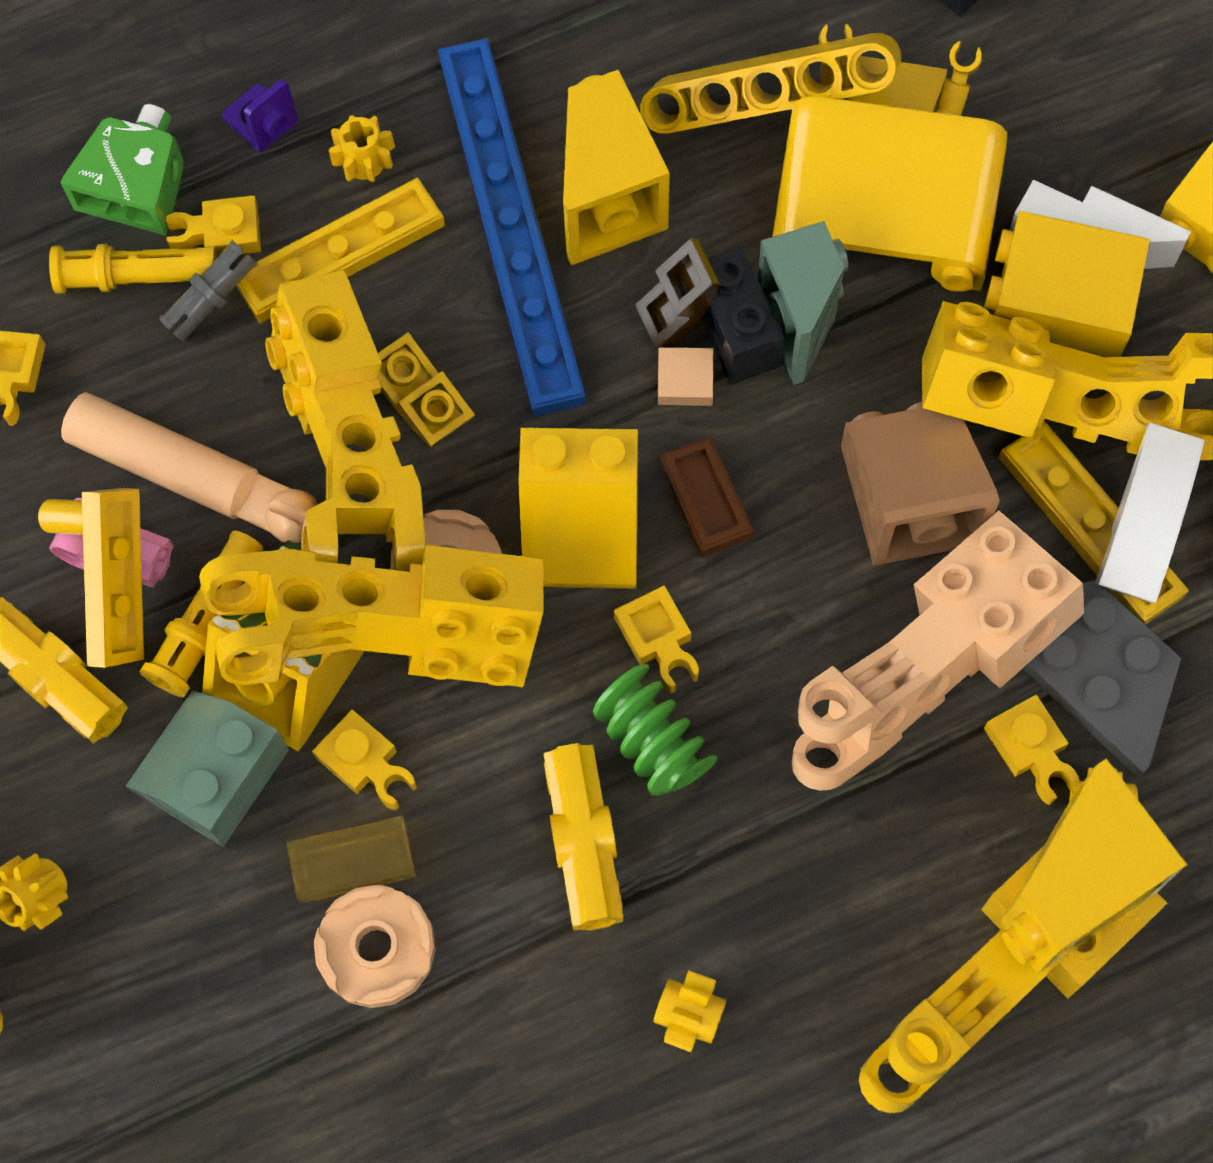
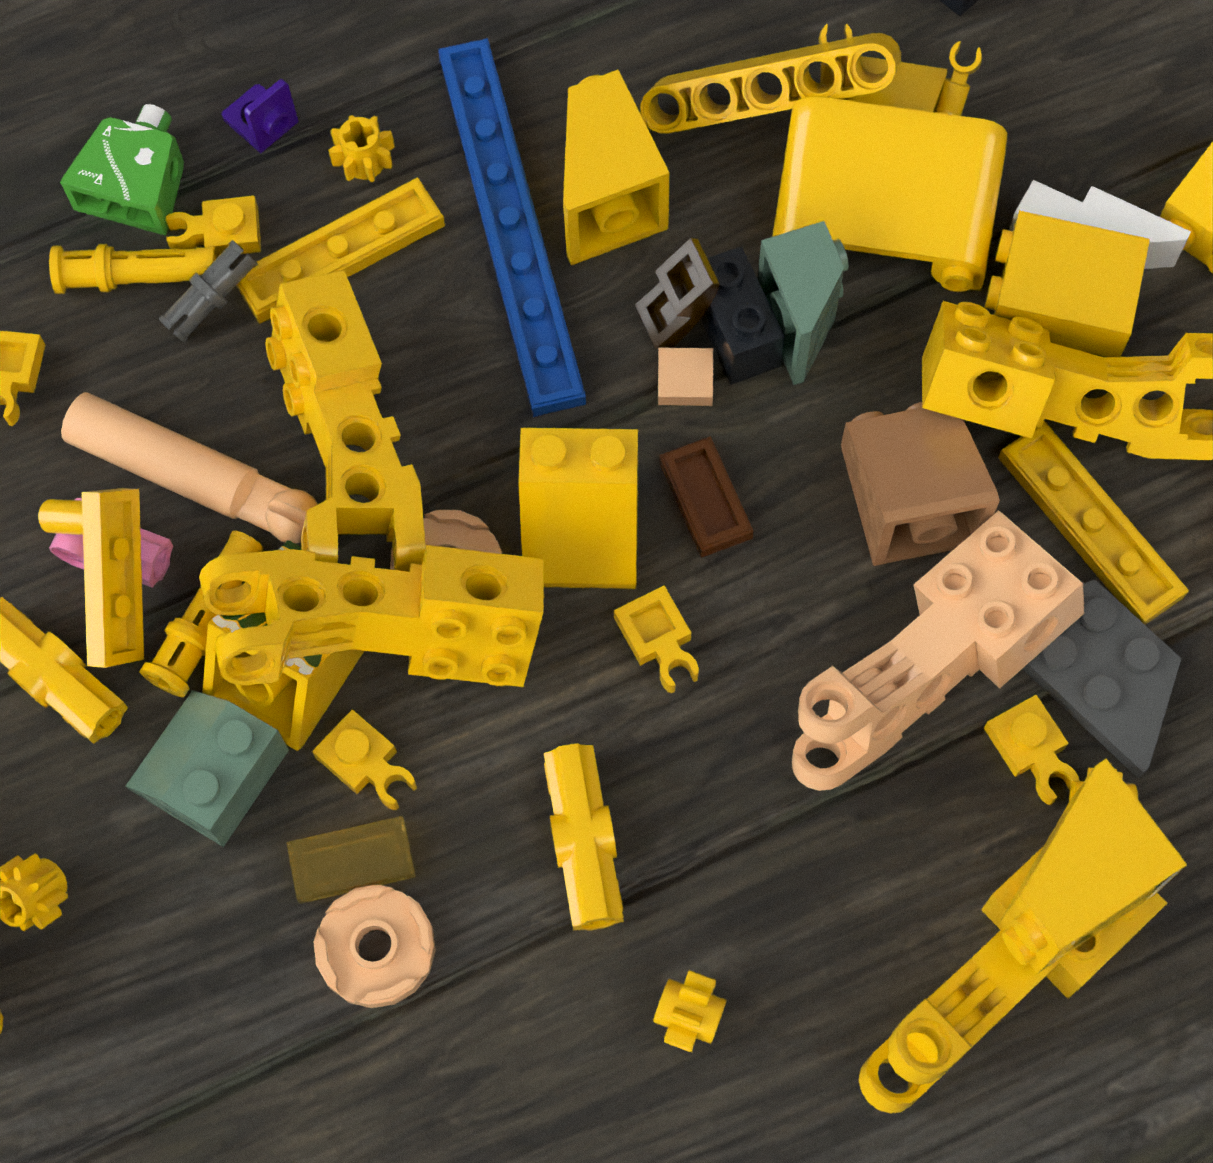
(420, 392): yellow slope -> none
(649, 734): bright green piece -> none
(1151, 513): white slope -> none

